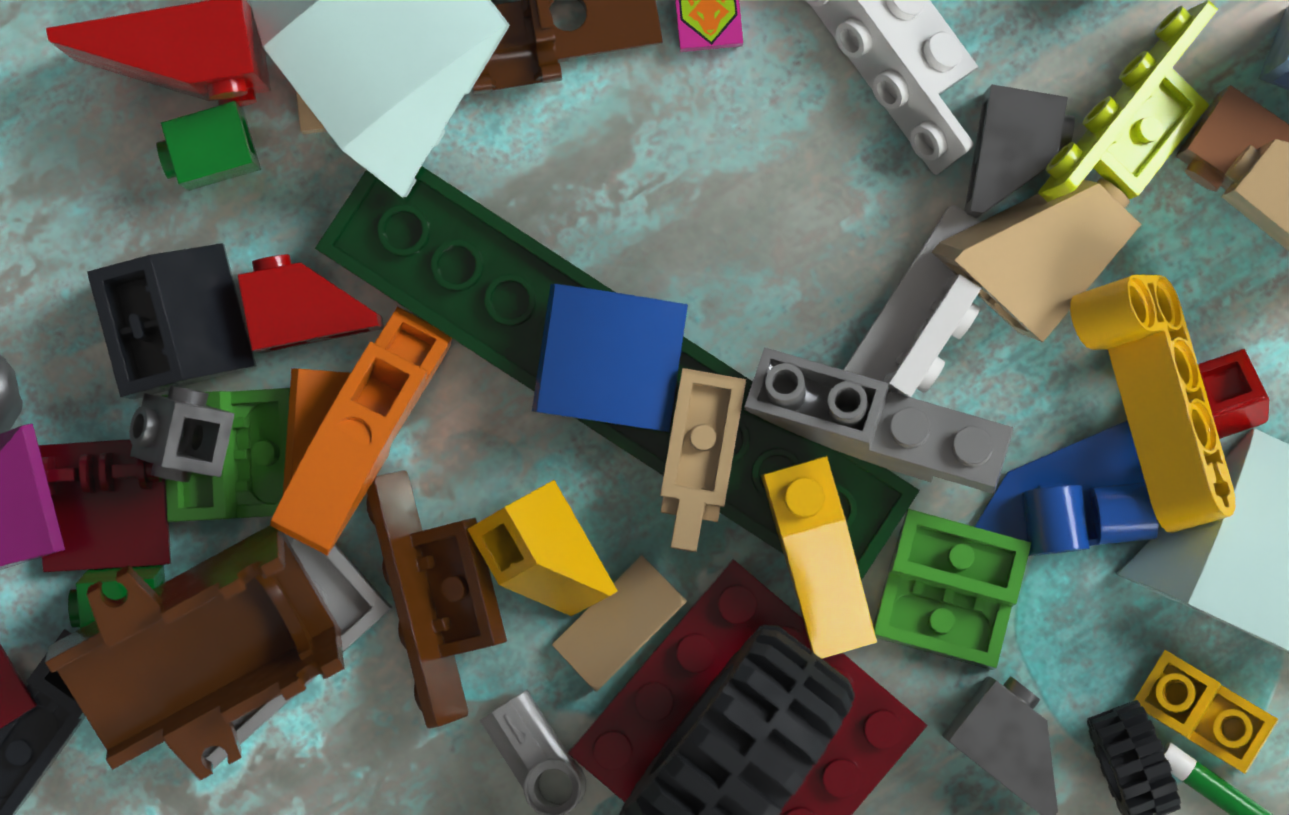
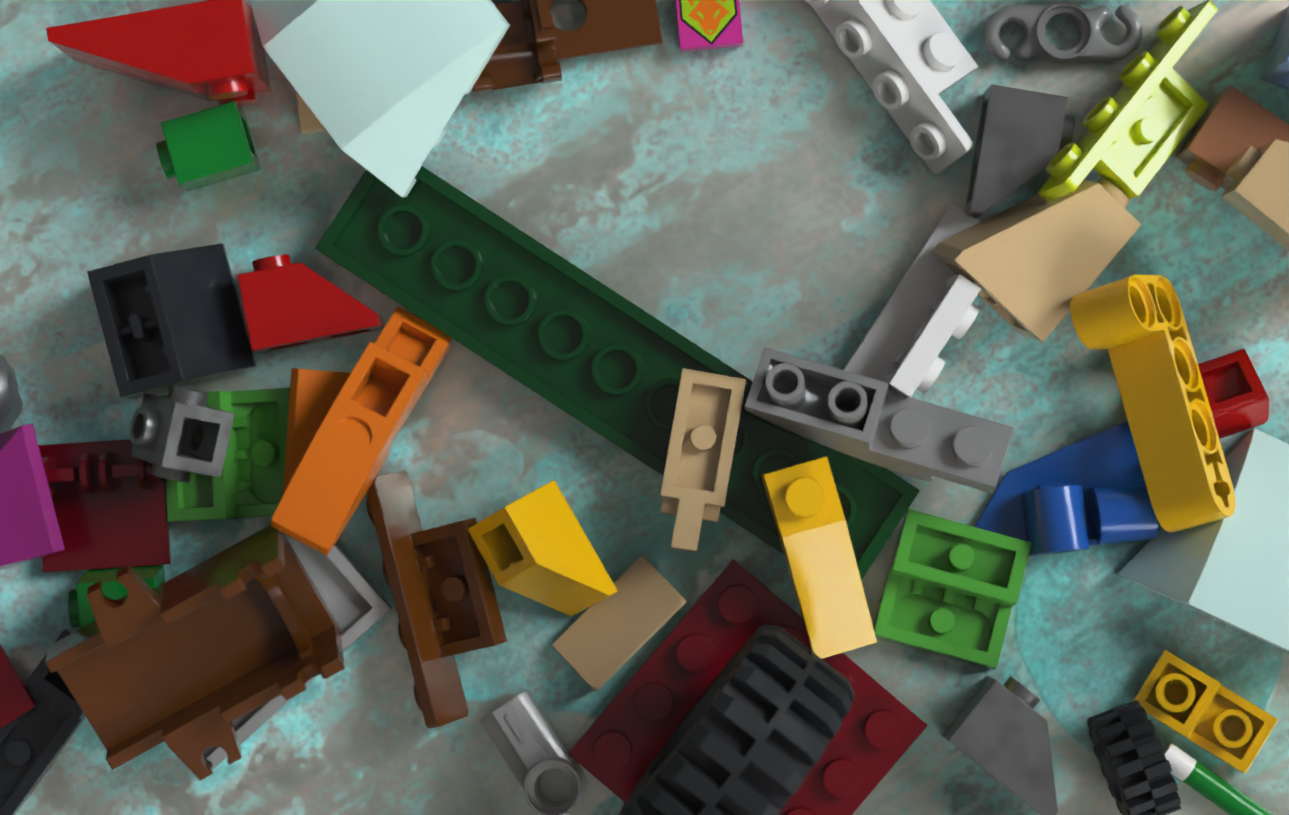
(609, 357): blue slope -> none
(1035, 44): none -> light grey piece

